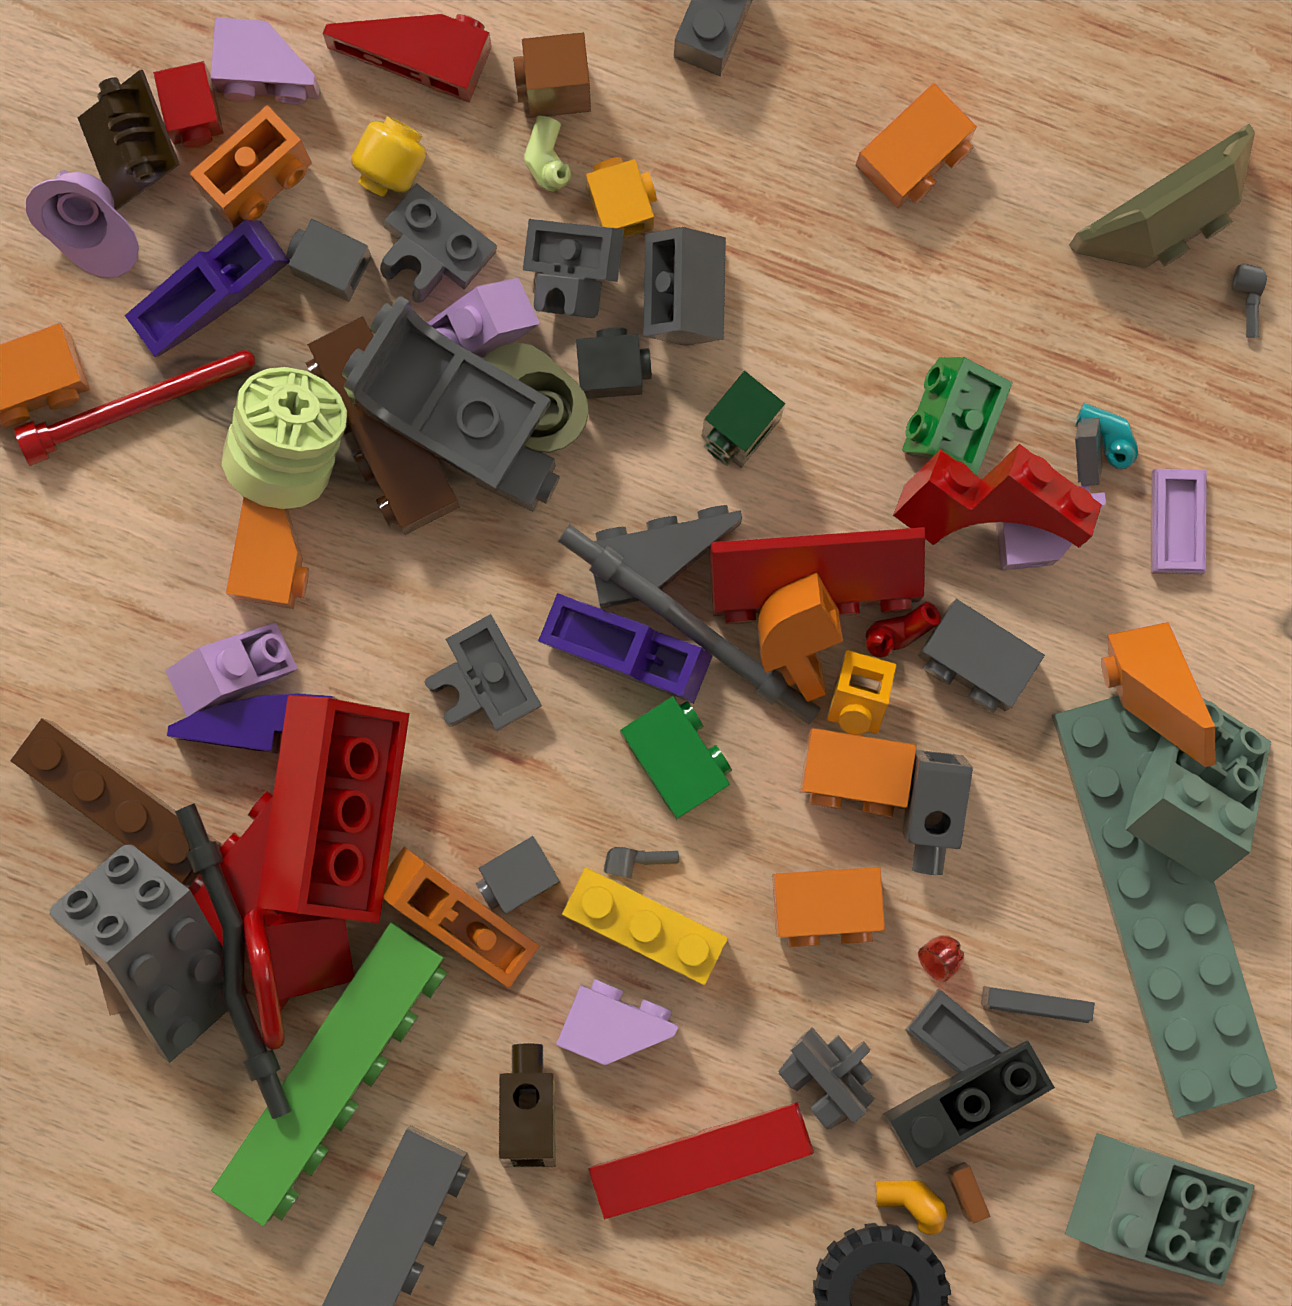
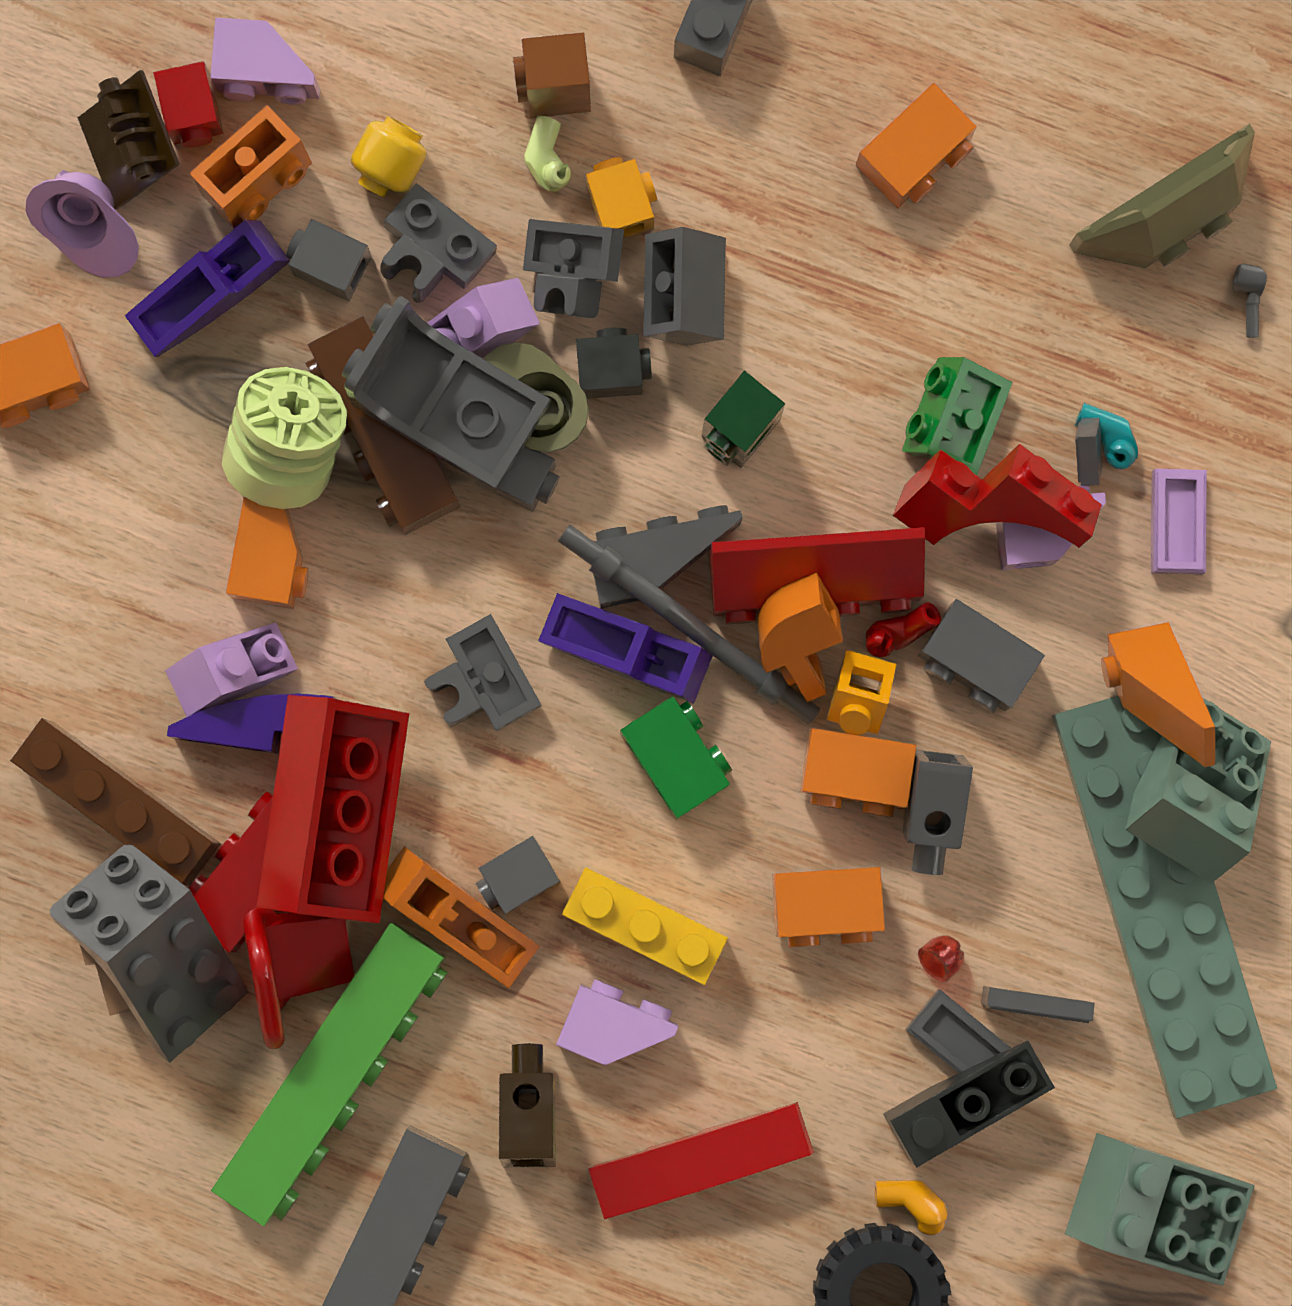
(41, 439): red piece -> none
(260, 1062): pearl dark grey bar -> none
(424, 49): red slope -> none
(621, 860): dark grey hand -> none
(838, 1073): dark grey hips -> none
(968, 1193): dark orange tile -> none

